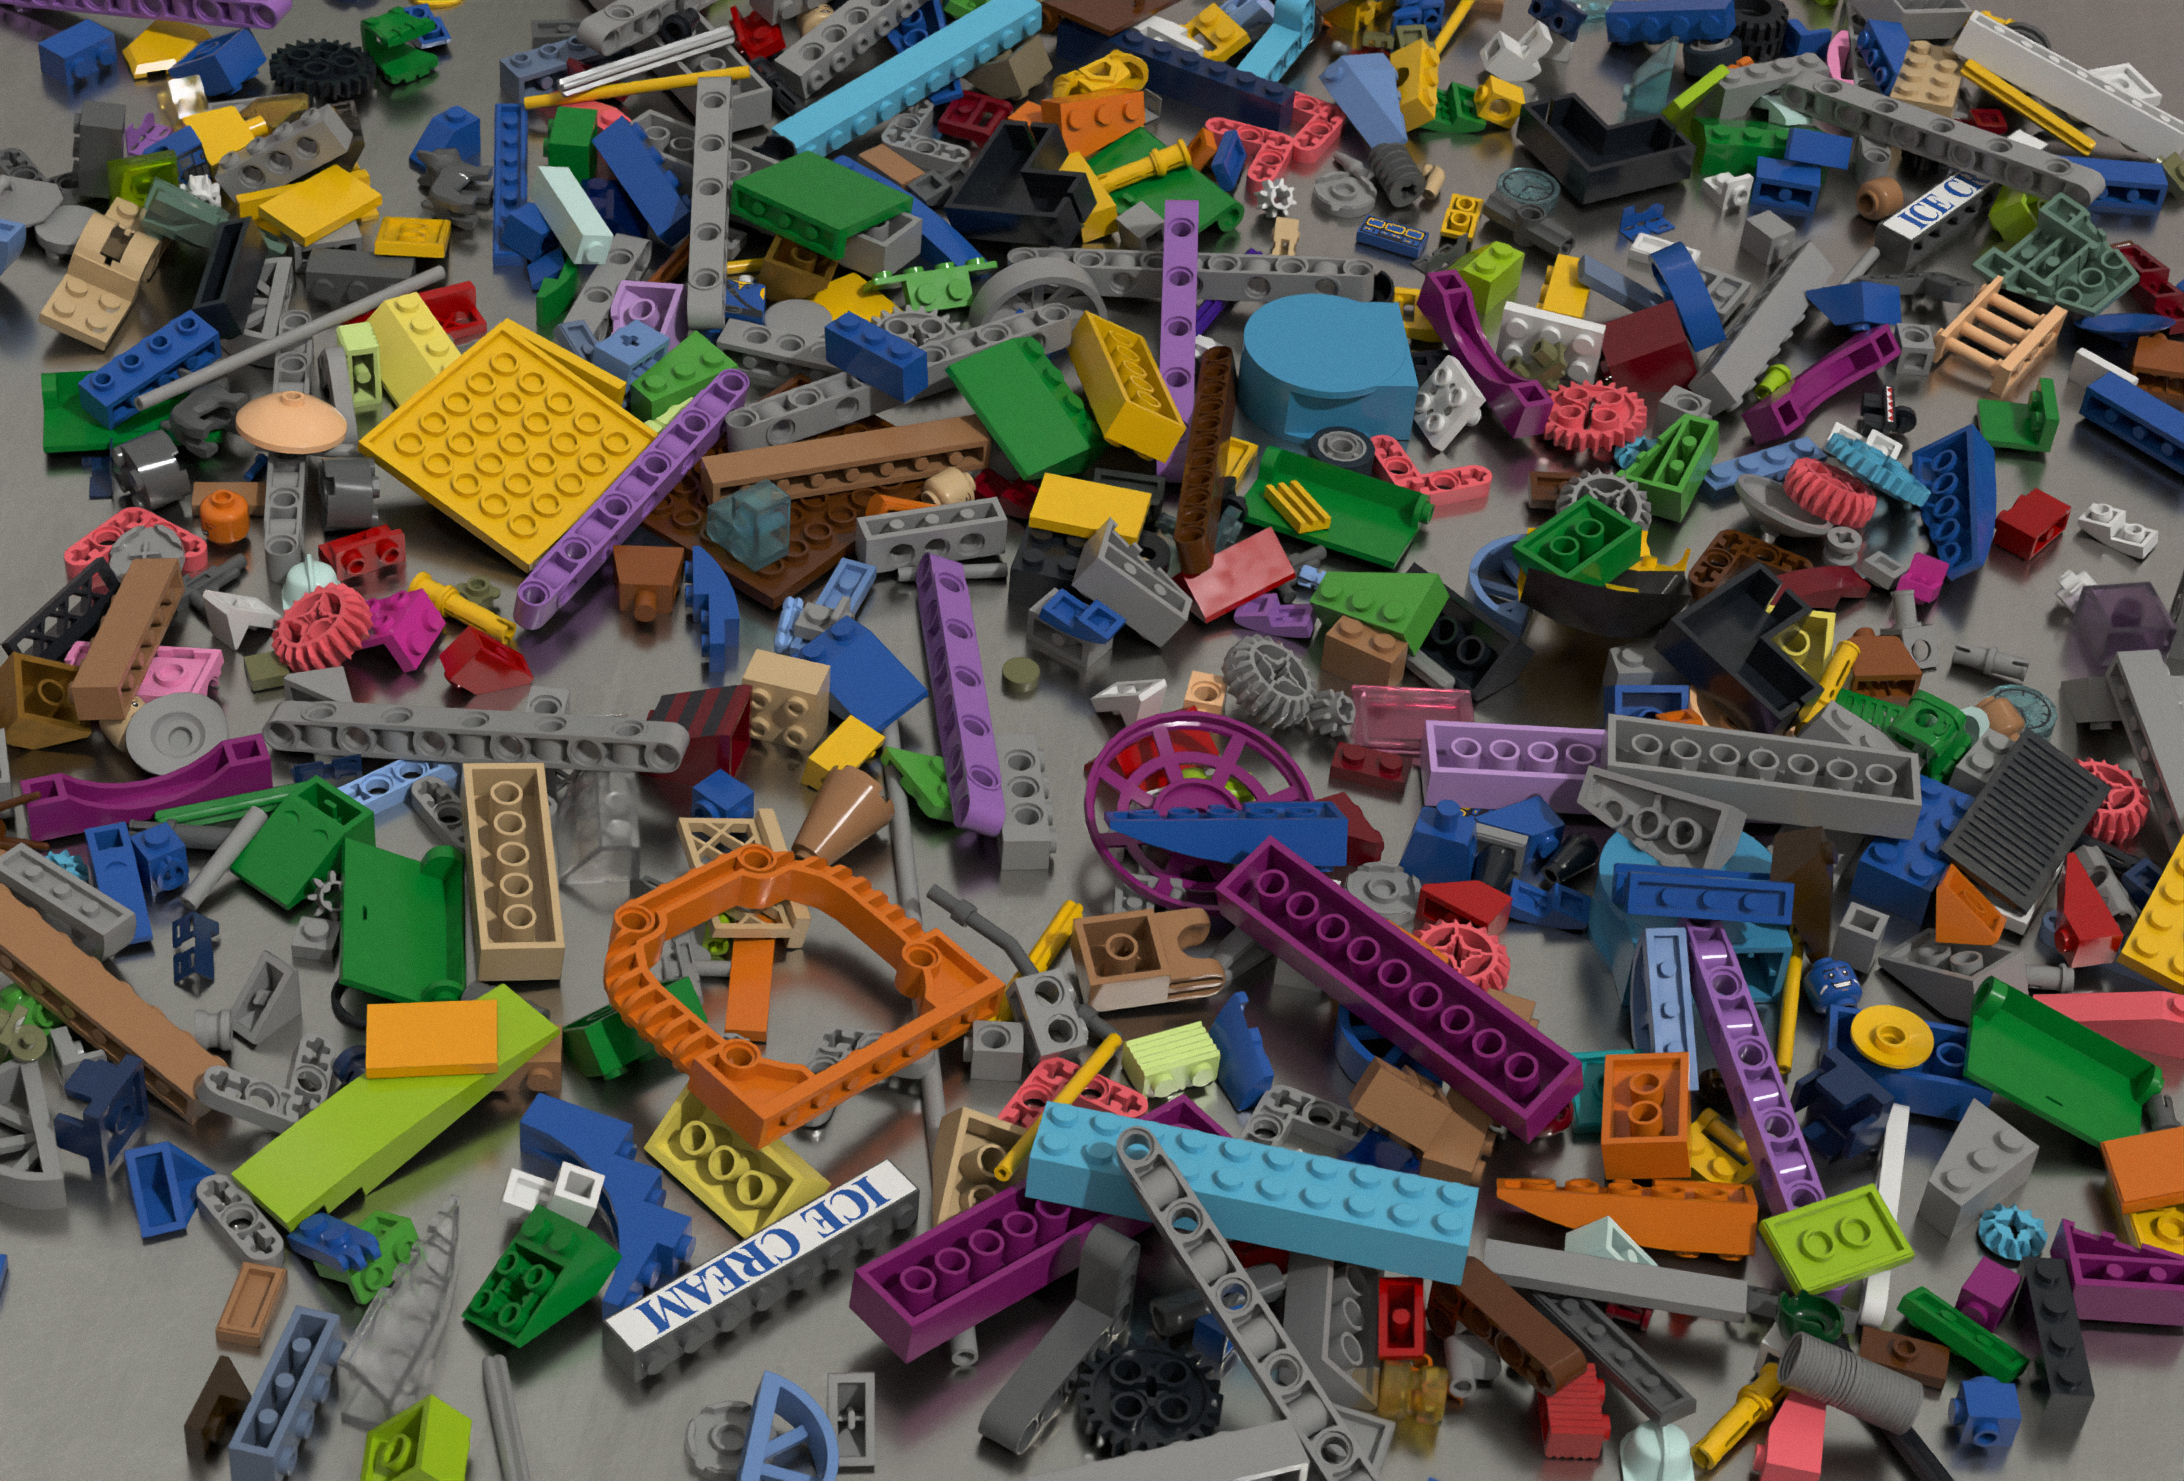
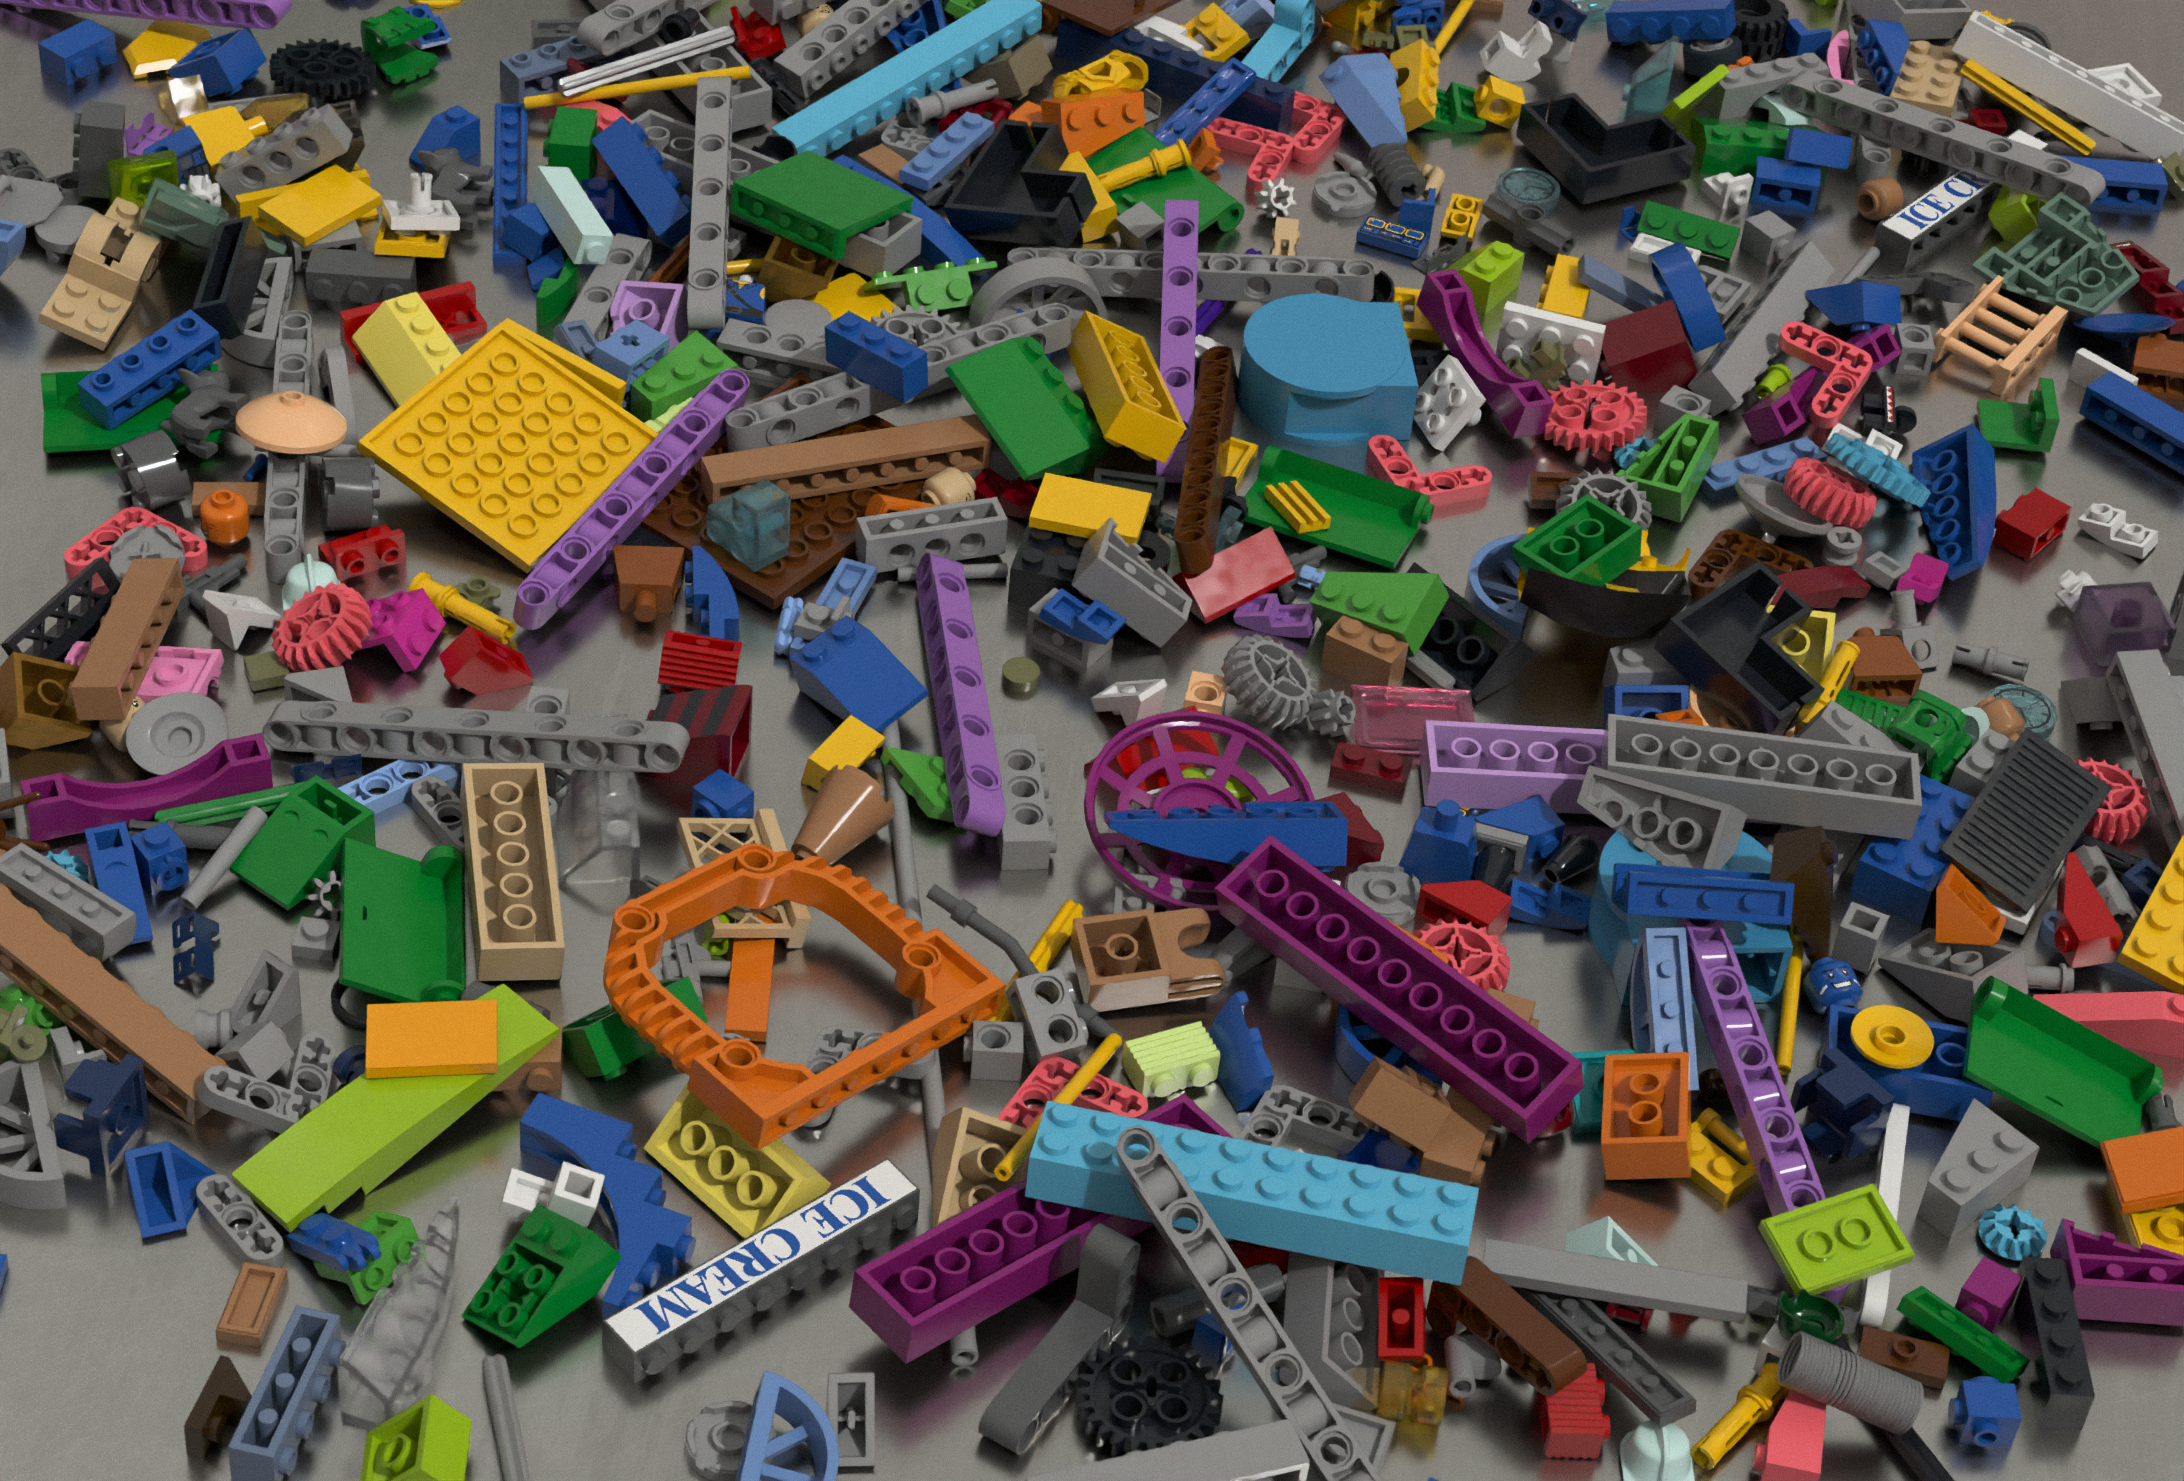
(102, 475): dark blue piece -> none
(257, 1050): none -> light grey brick
(286, 339): light grey piece -> none
(362, 361): yellowish green brick -> none
(420, 211): none -> white plate
(698, 662): none -> red brick
(788, 699): tan brick -> none
(940, 104): none -> light grey pin
(947, 151): none -> medium blue plate
(1207, 103): none -> blue tile
(1229, 160): blue tile -> none
(1343, 448): wheel -> none
(1418, 213): none -> blue panel
(1667, 1216): orange wedge -> none
(1692, 230): none -> green plate
(1841, 372): none -> coral beam

